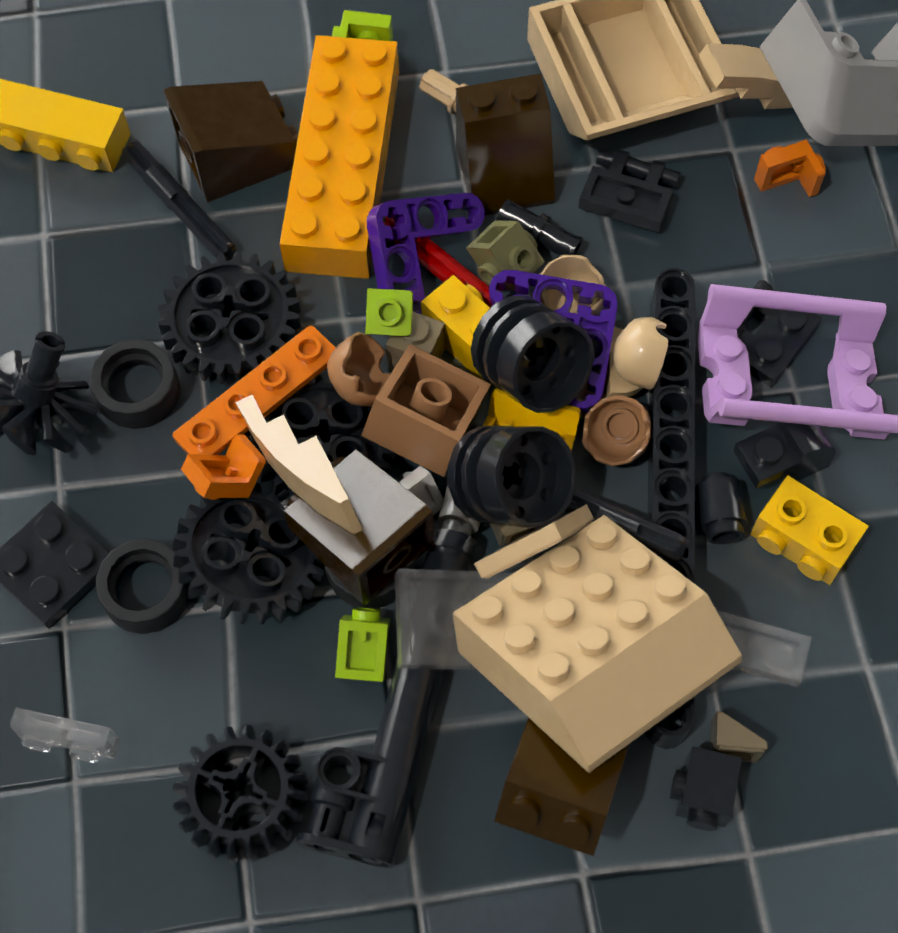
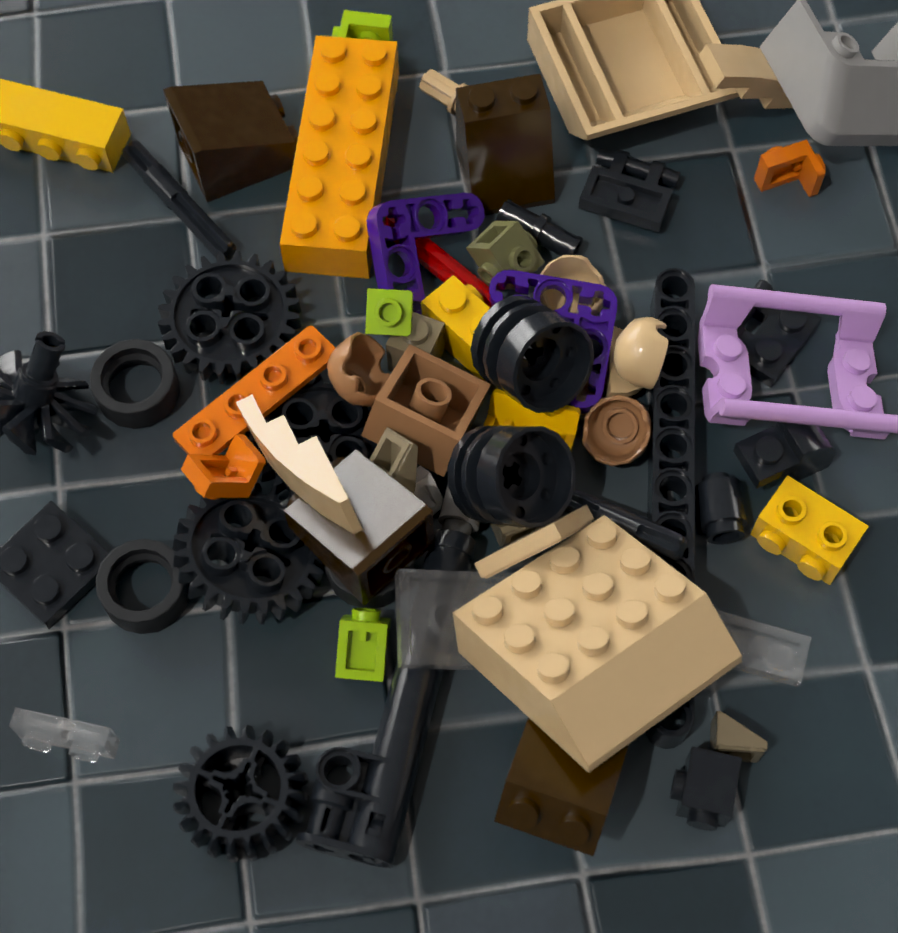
(397, 458): none -> dark tan slope

